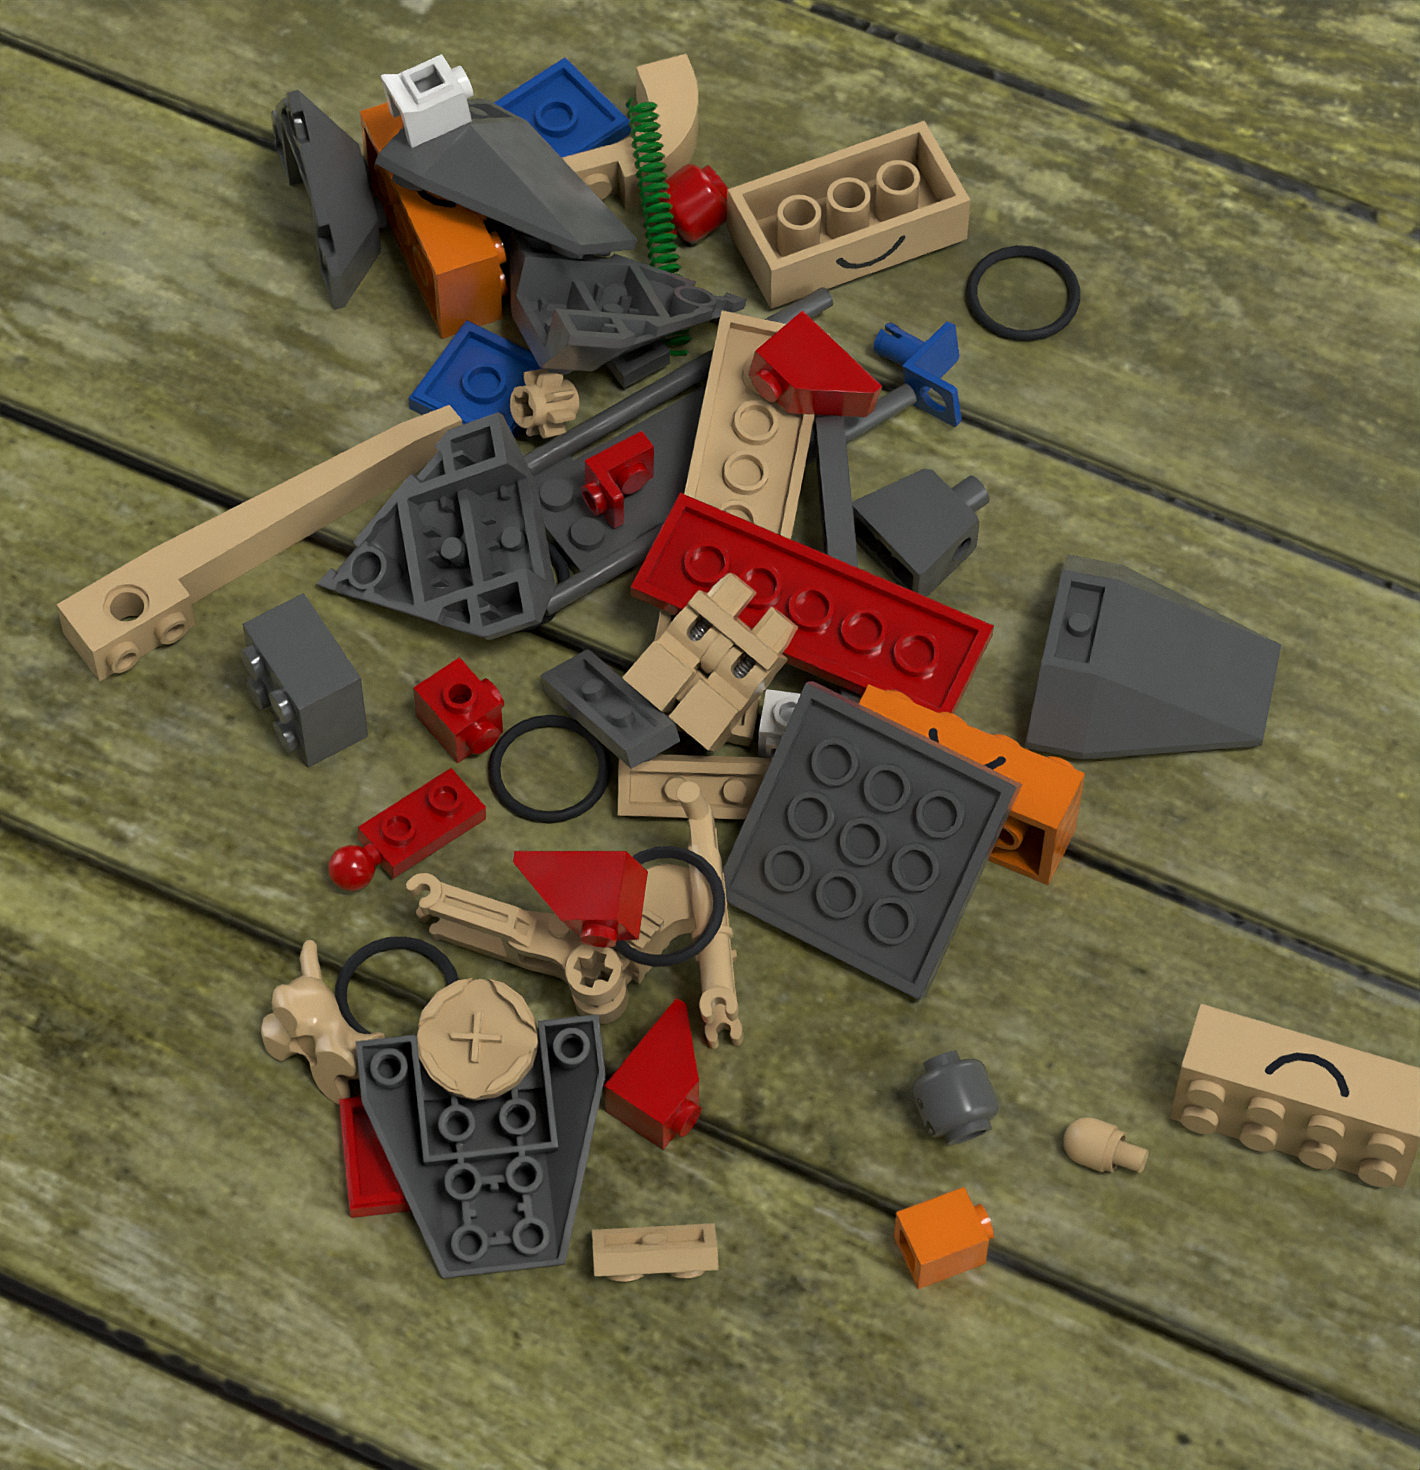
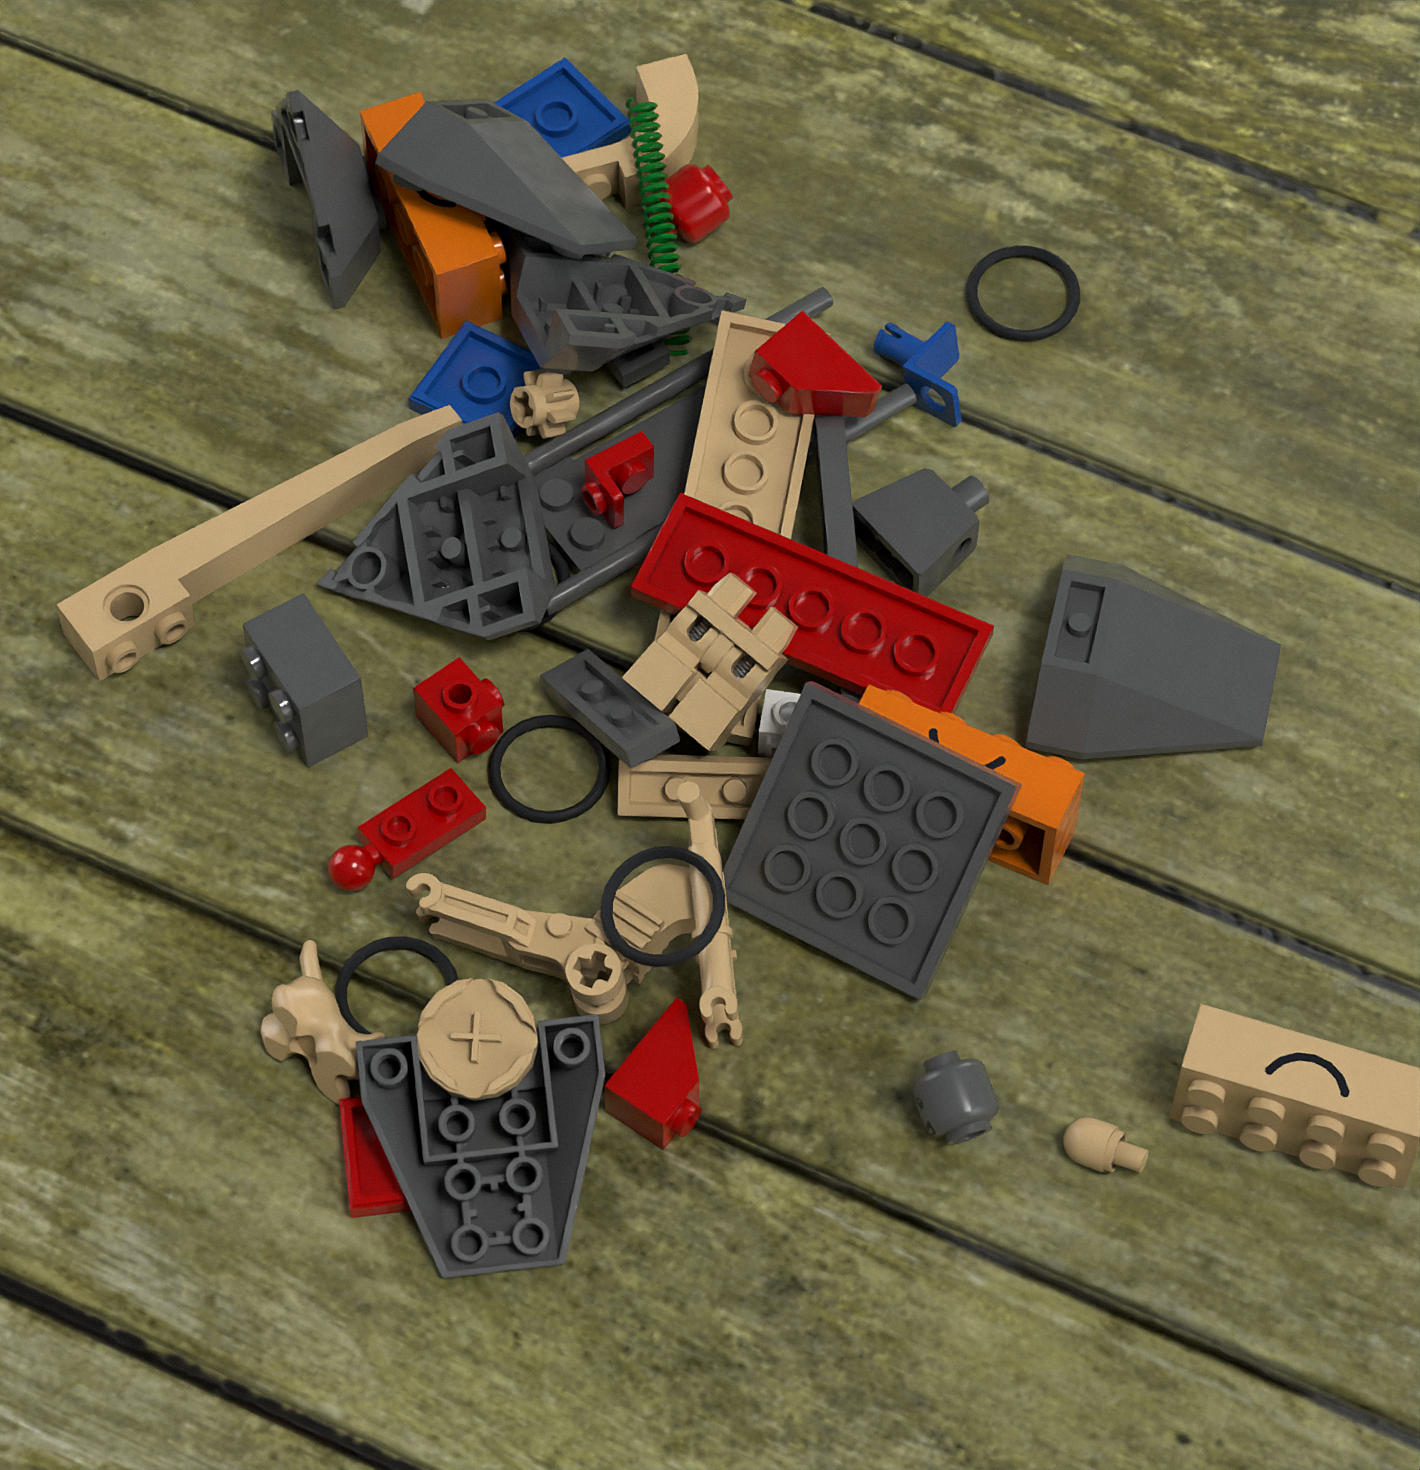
(429, 99): white window -> none
(589, 891): red slope -> none
(636, 1251): tan plate -> none
(847, 214): tan brick -> none
(943, 1237): orange brick -> none

